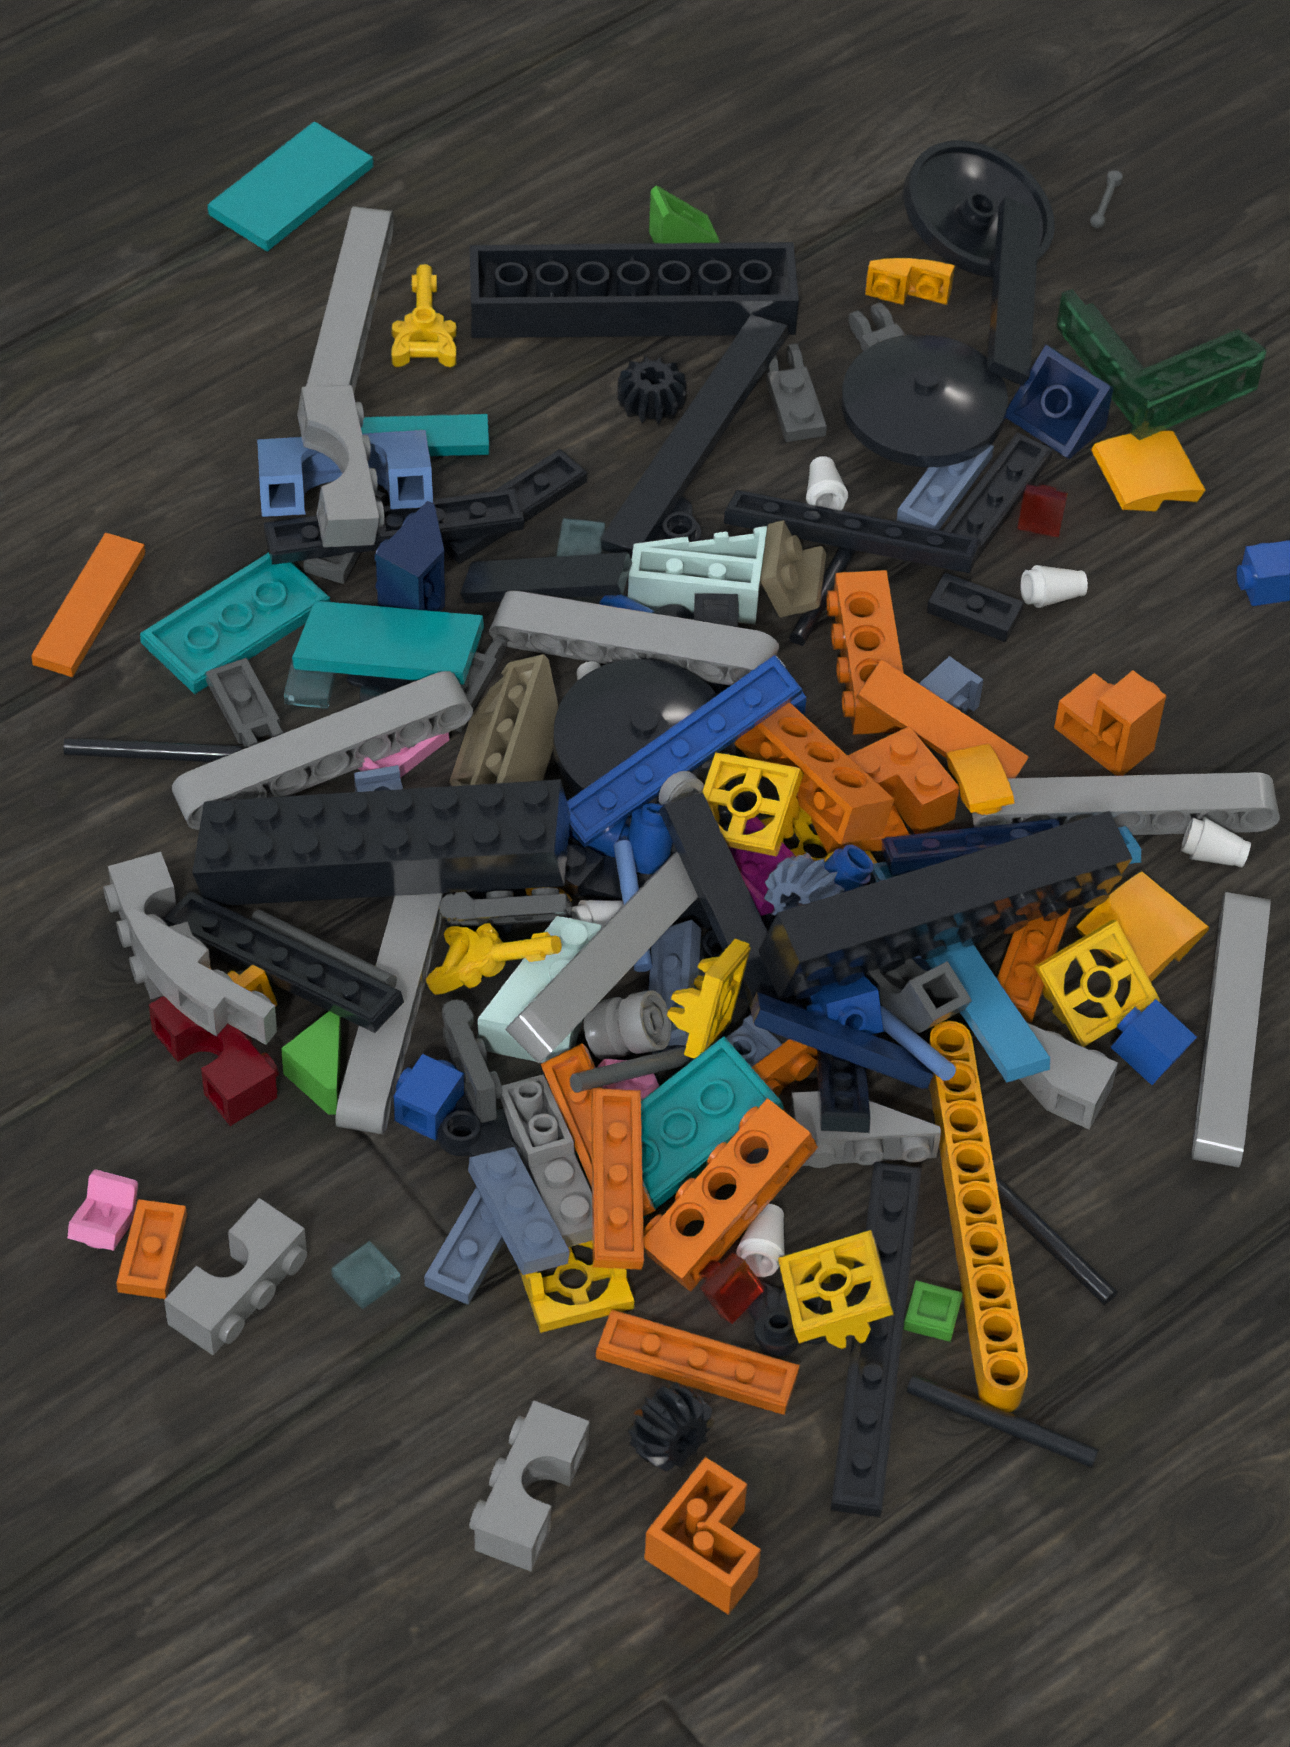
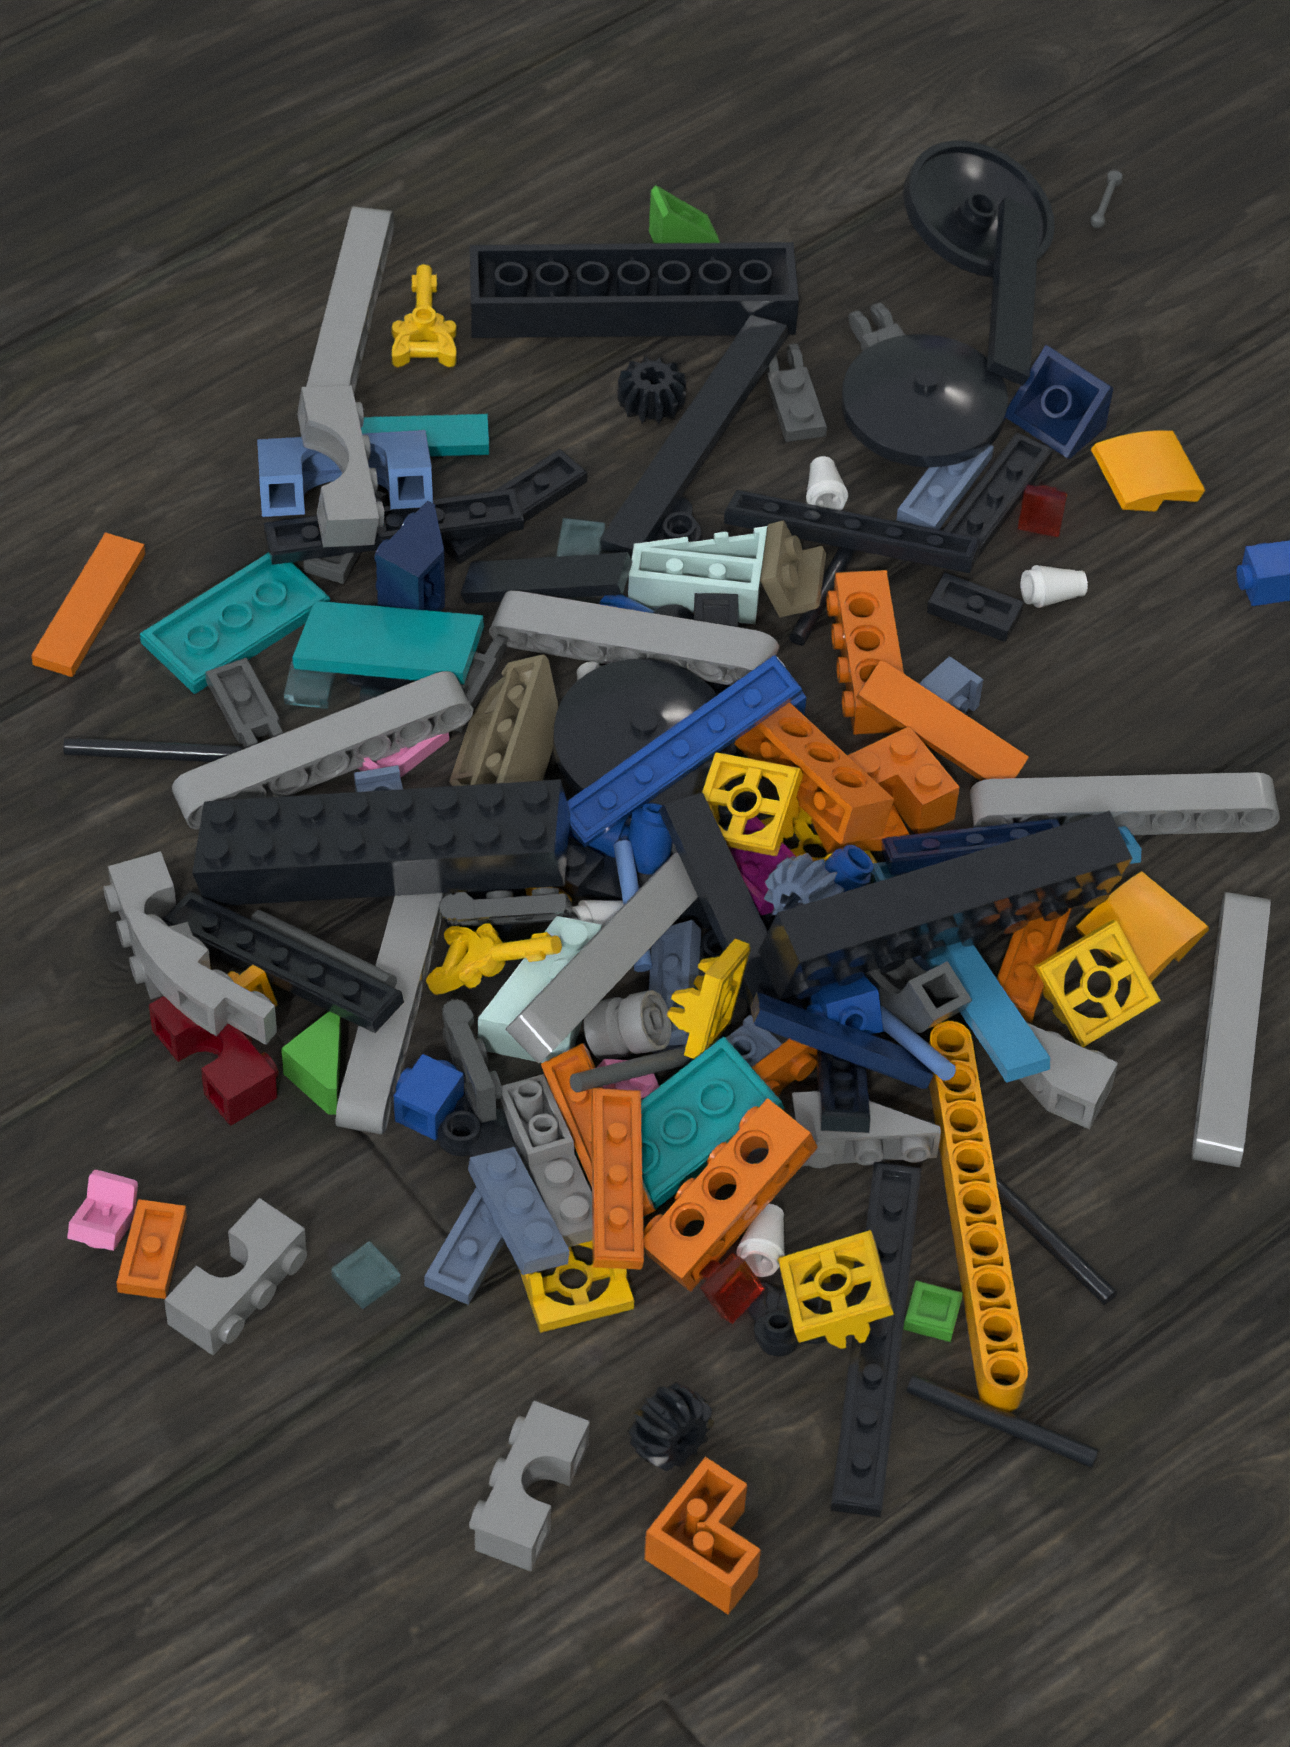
(290, 186): teal tile -> none
(680, 786): light grey tile -> none
(697, 1362): orange tile -> none
(900, 277): light orange slope -> none
(980, 779): light orange slope -> none
(1098, 346): clear green fence -> none
(1113, 721): orange brick -> none
(1152, 1040): blue brick -> none
(1193, 374): clear green fence -> none
(1214, 844): white cone -> none

